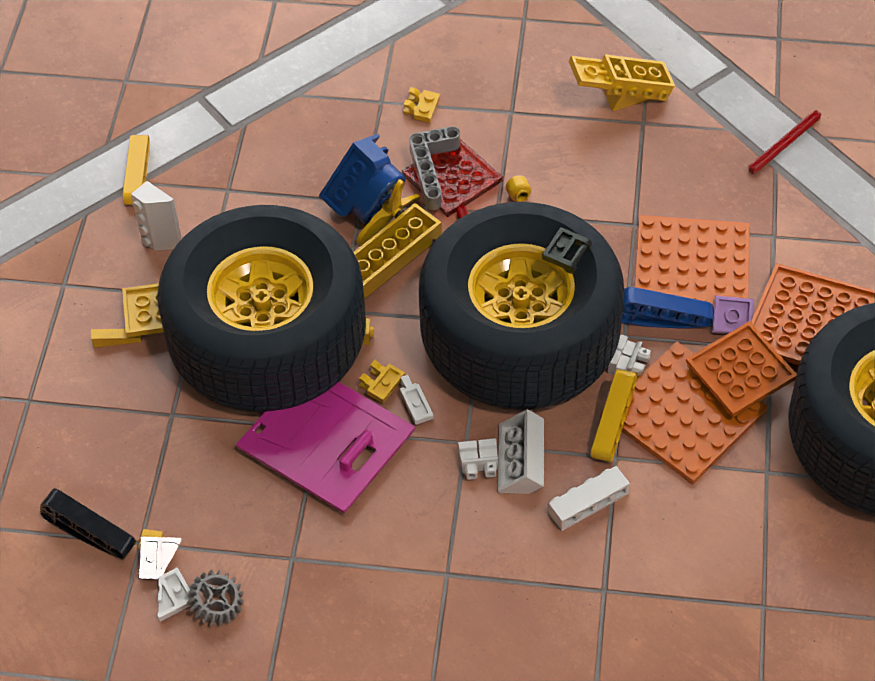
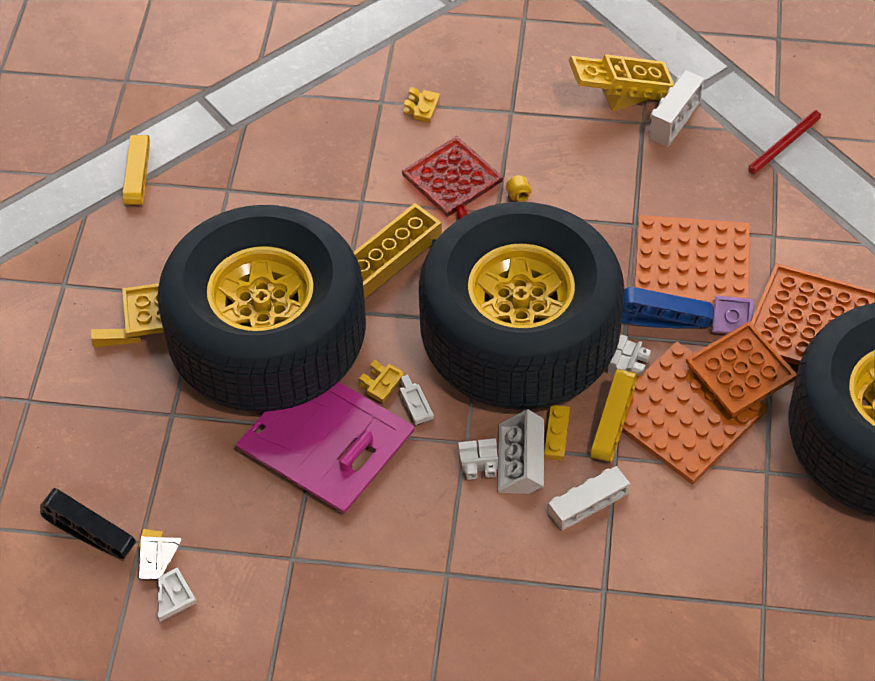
(156, 217): white slope -> none
(225, 611): light grey gear -> none
(367, 187): blue brick -> none
(369, 332): yellow plate -> none
(421, 147): light grey beam -> none
(557, 432): none -> yellow plate
(561, 247): pearl dark grey plate -> none
(676, 108): none -> white brick

